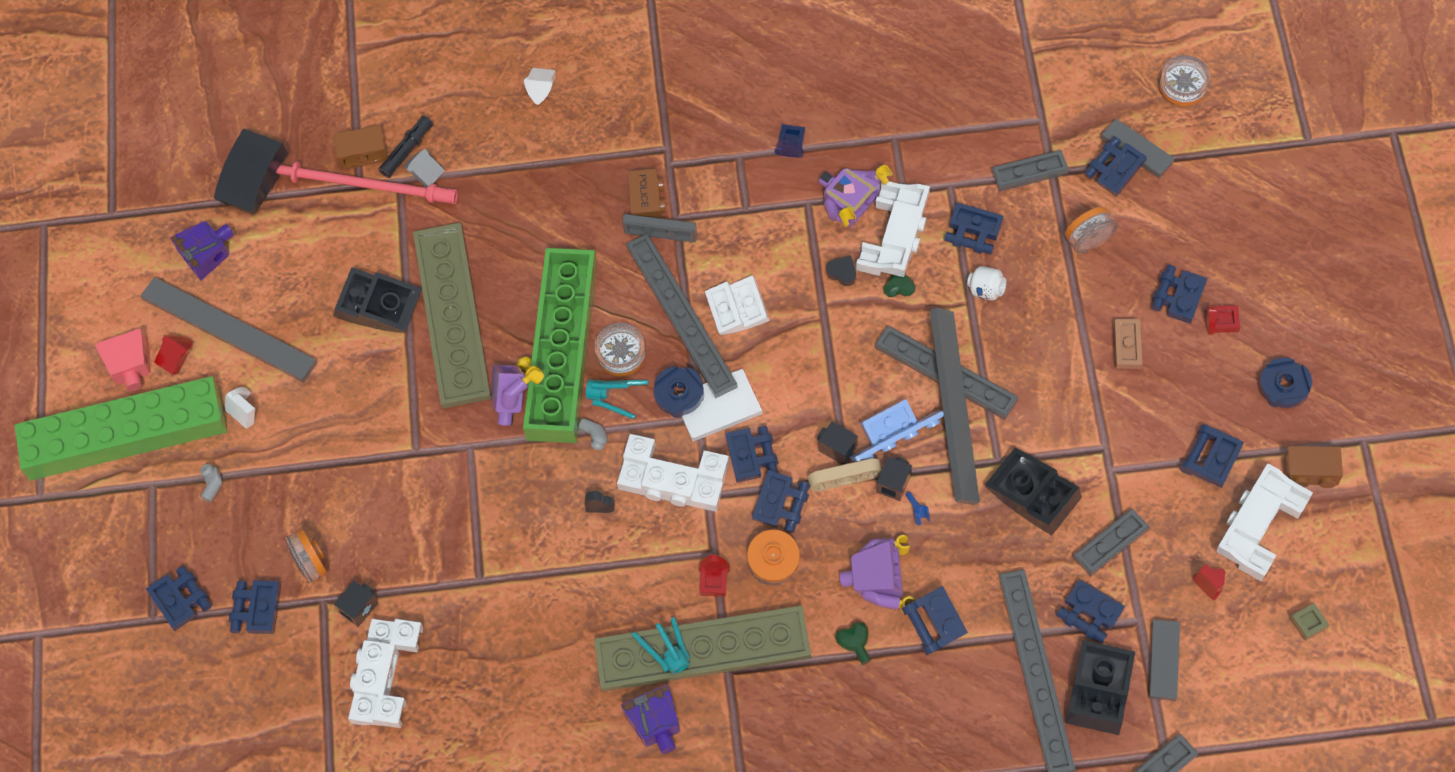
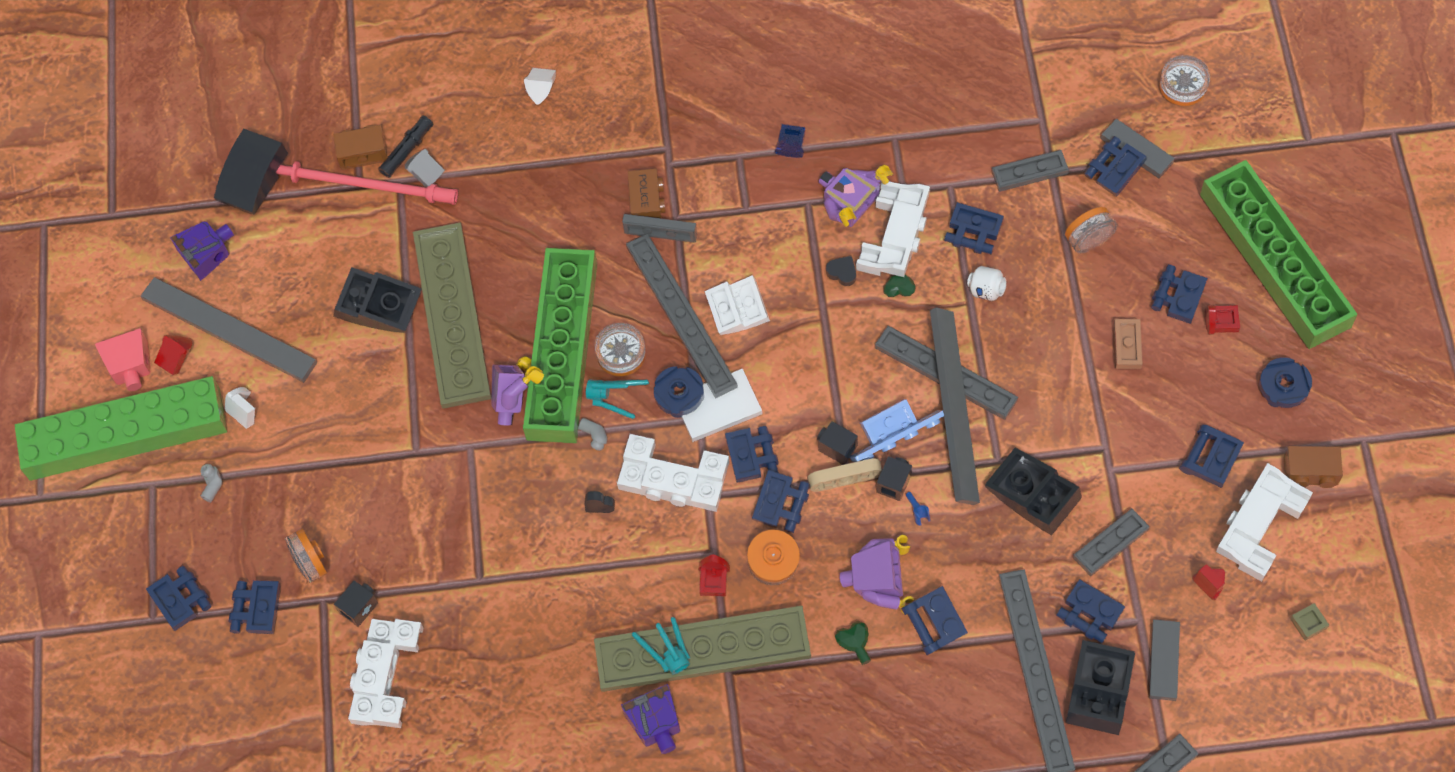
(1278, 254): none -> bright green brick

